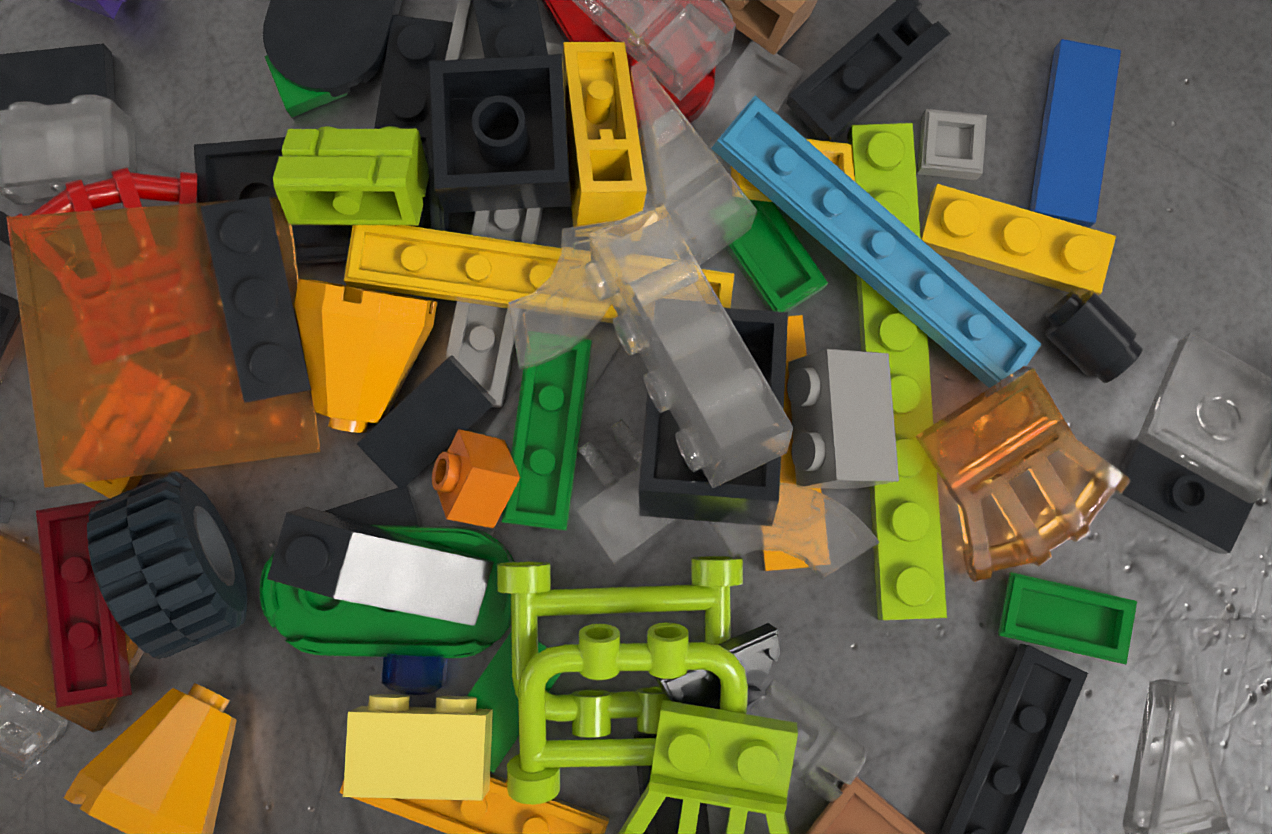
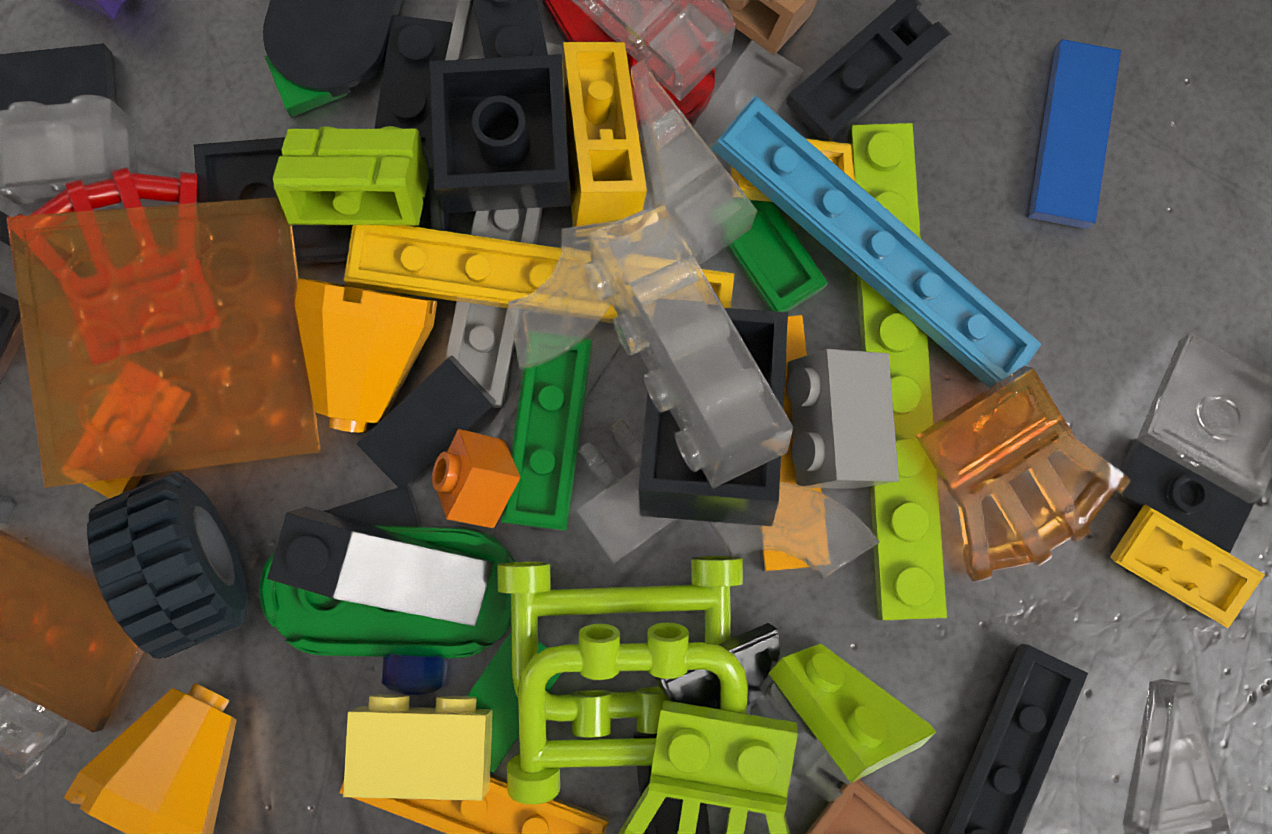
(83, 634): dark red tile -> none
(255, 298): black plate -> none
(848, 712): none -> lime wing
(951, 144): light grey tile -> none
(1016, 241): yellow plate -> none
(1067, 618): green tile -> none
(1092, 335): black brick -> none
(1186, 566): none -> yellow plate

